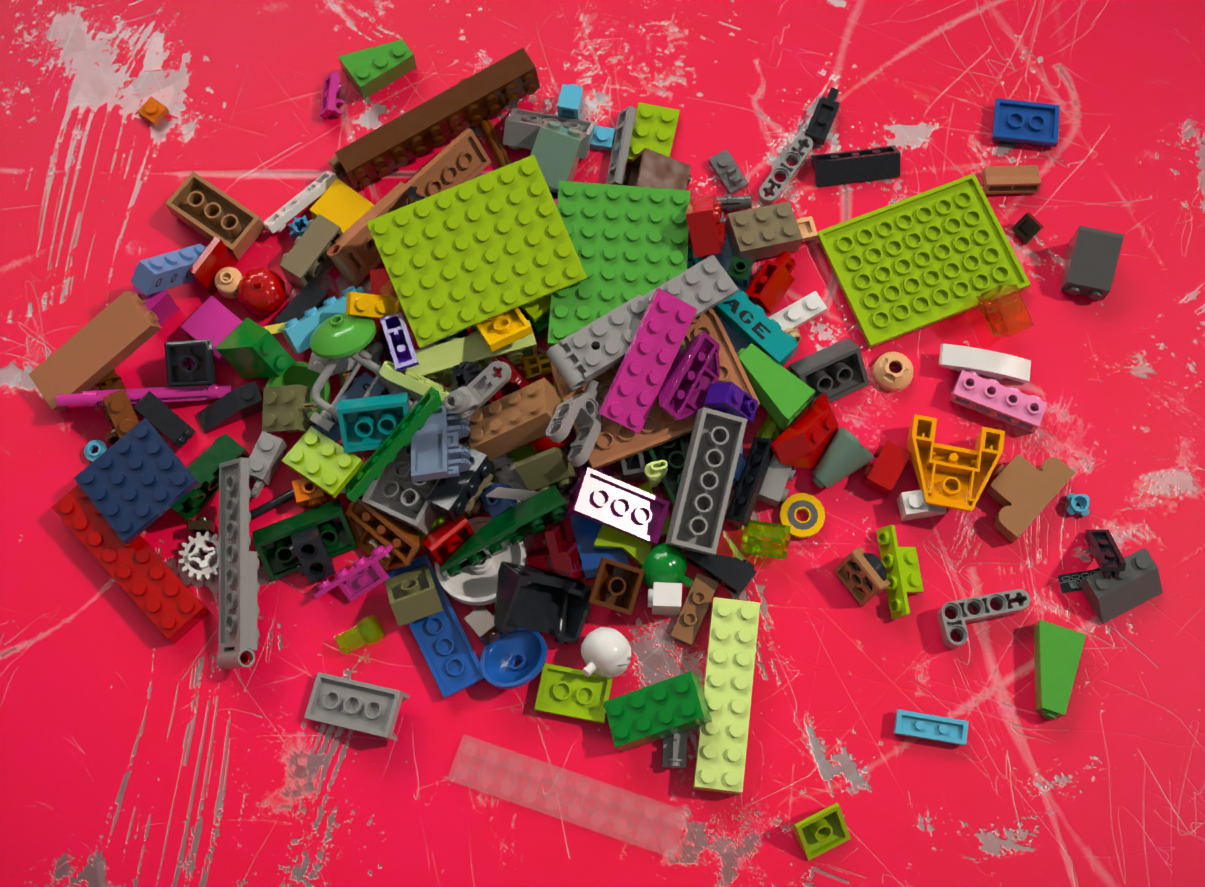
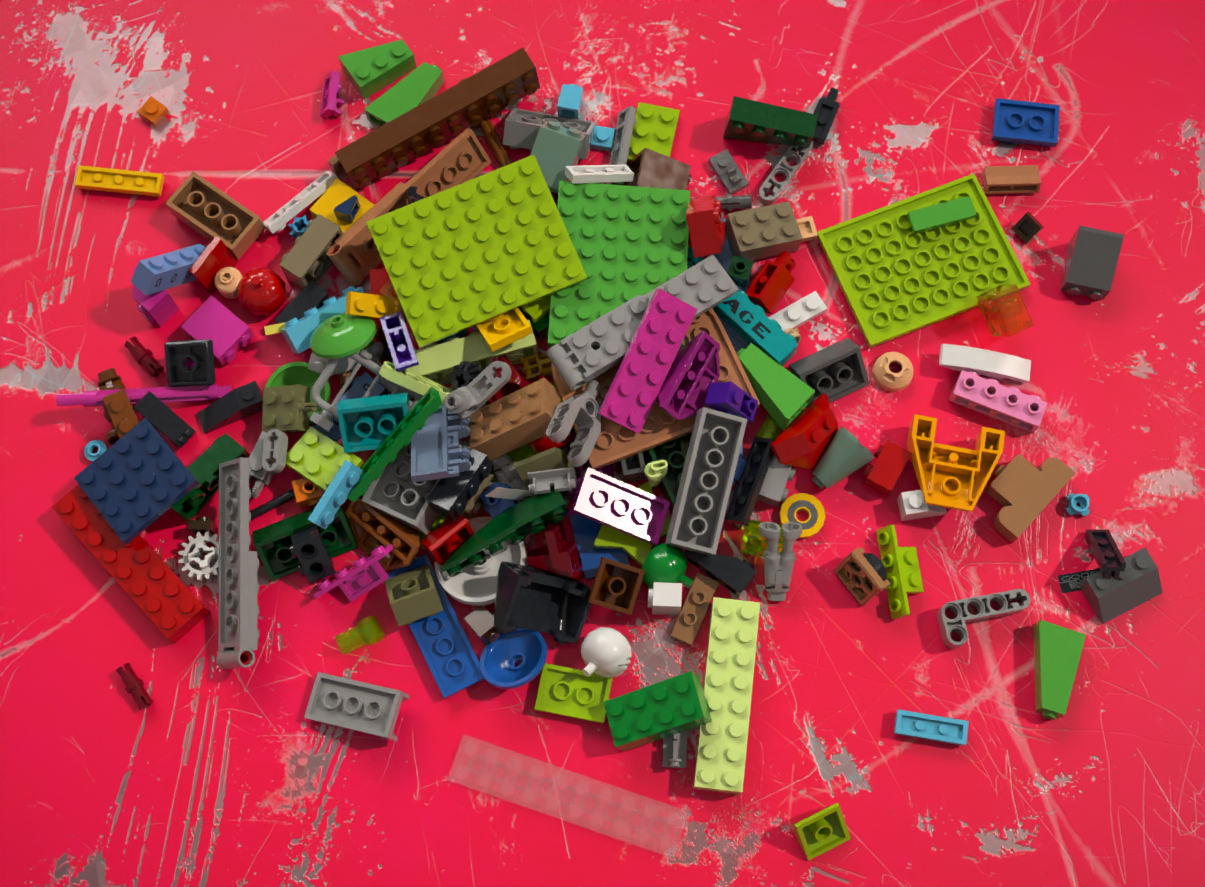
(96, 348): nougat brick -> none
(119, 181): none -> yellow plate
(134, 686): none -> dark red pin
(144, 356): none -> dark red pin
(254, 352): green slope -> none
(274, 451): none -> light grey beam
(335, 494): none -> medium azure plate
(348, 209): none -> dark blue slope
(406, 94): none -> bright green slope
(542, 481): none -> light grey hinge
(599, 174): none -> white plate
(769, 123): none -> dark green wedge
(779, 567): none -> light grey piece
(856, 165): black panel -> none
(941, 214): none -> bright green tile

